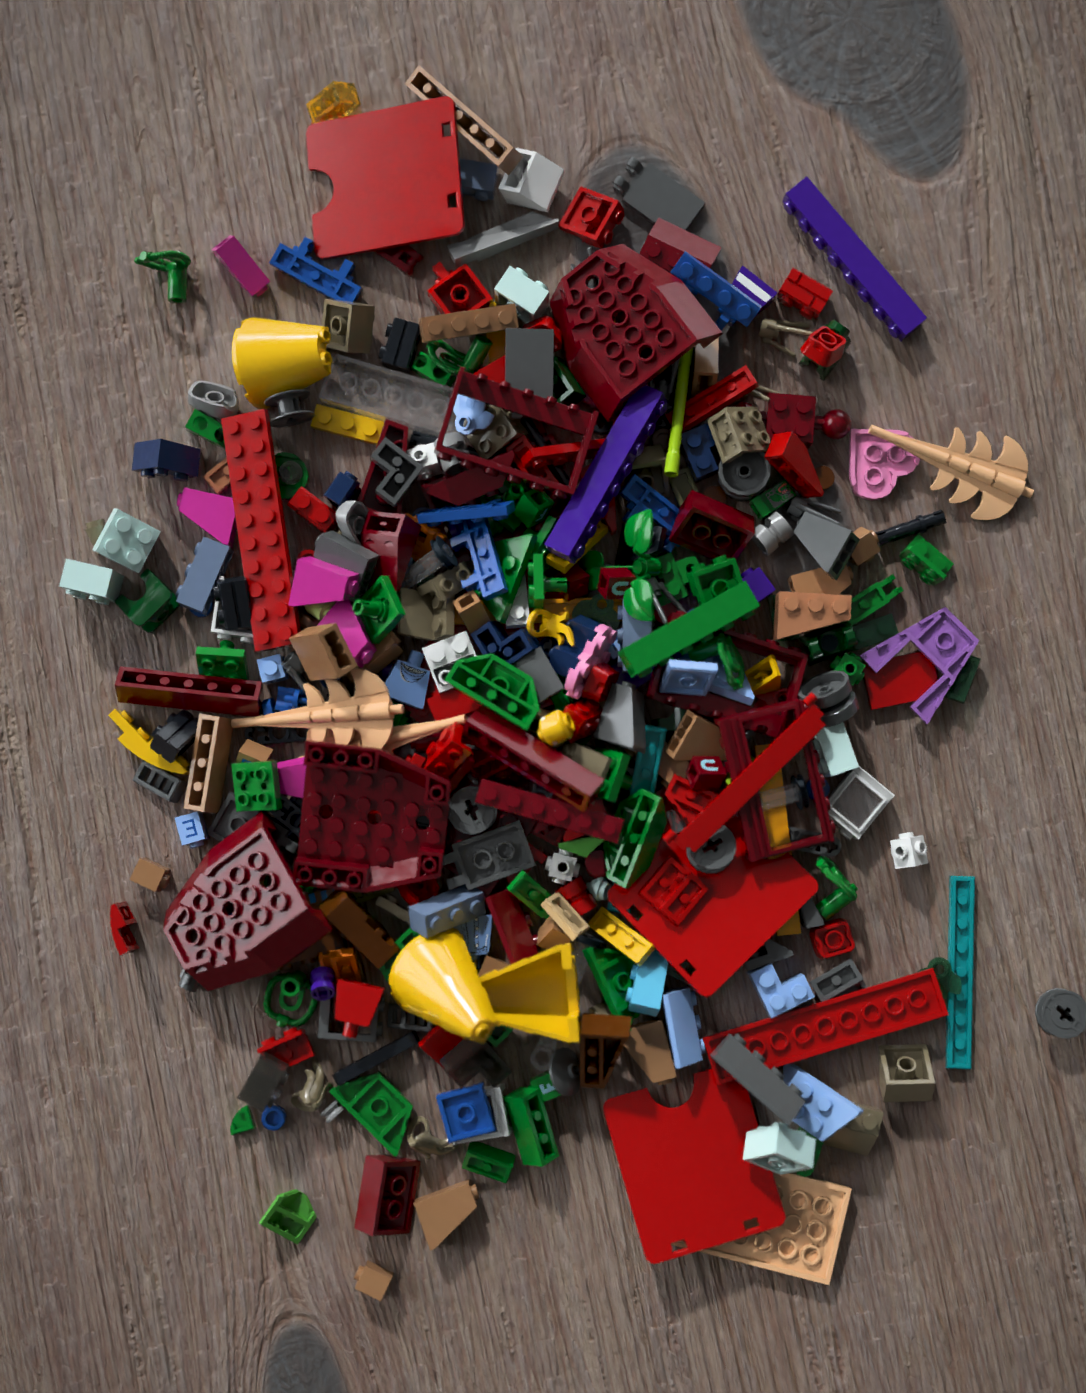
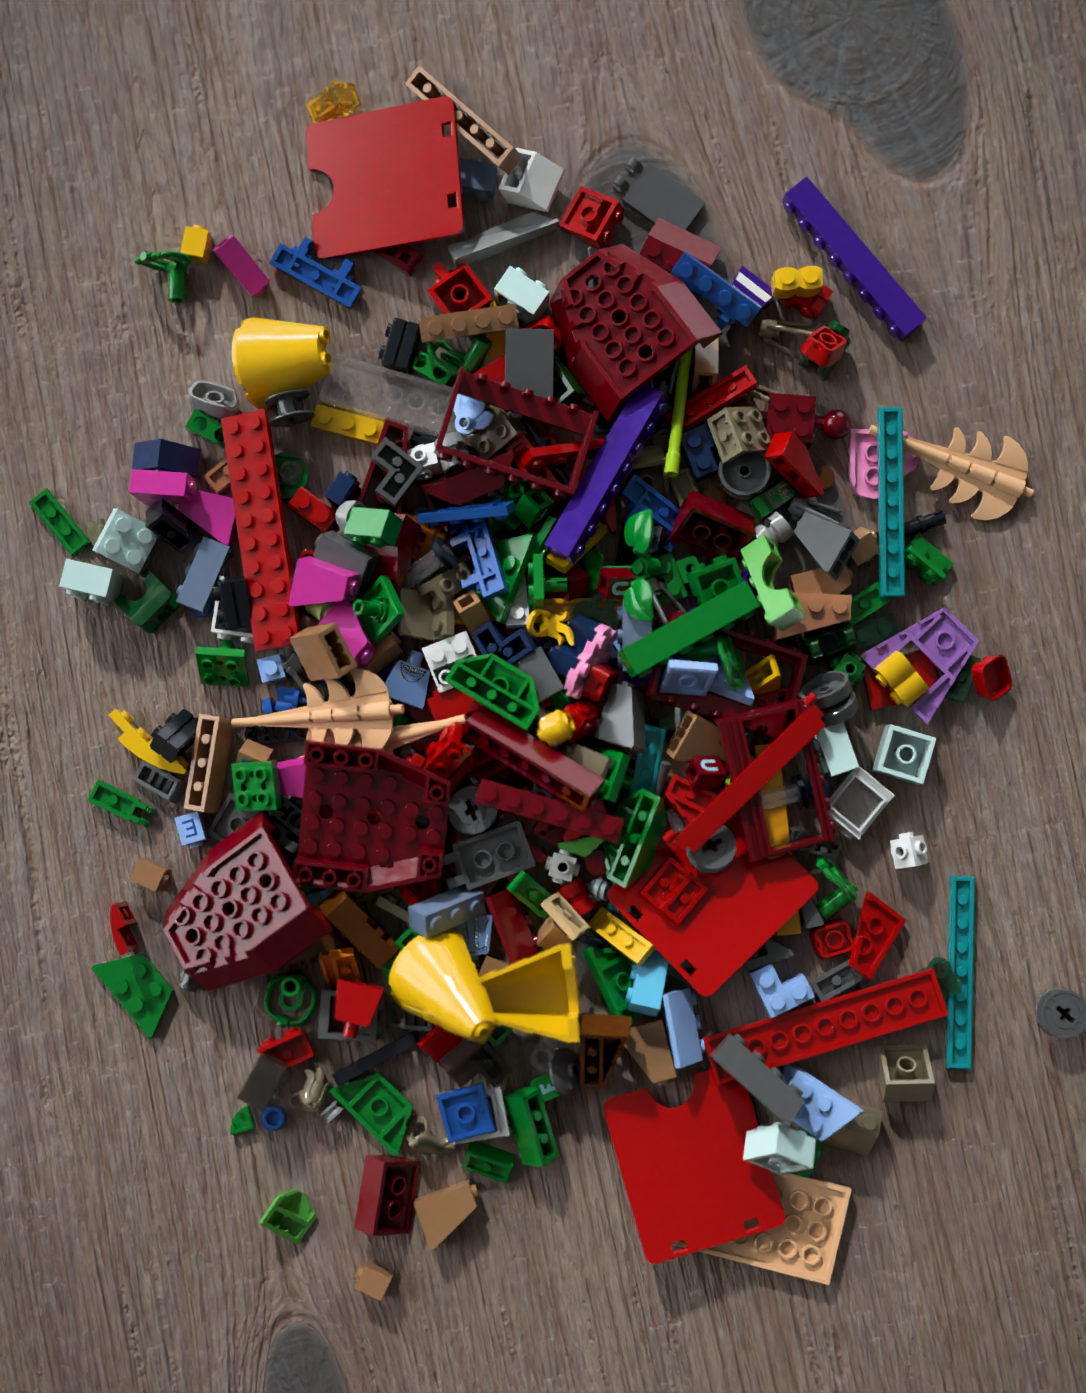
(60, 522): none -> green tile
(119, 802): none -> green hinge
(137, 988): none -> green wing
(171, 486): none -> dark pink slope
(171, 525): none -> black brick
(189, 691): dark red brick -> none
(197, 243): none -> yellow brick
(322, 983): dark purple wheel -> none
(349, 325): dark tan slope -> none
(373, 527): none -> brick
(662, 778): none -> dark grey piece
(762, 562): none -> arch
(791, 281): none -> yellow brick
(874, 935): none -> red wing
(891, 502): none -> teal tile
(901, 679): none -> yellow brick
(904, 754): none -> light aqua brick
(992, 677): none -> red piece

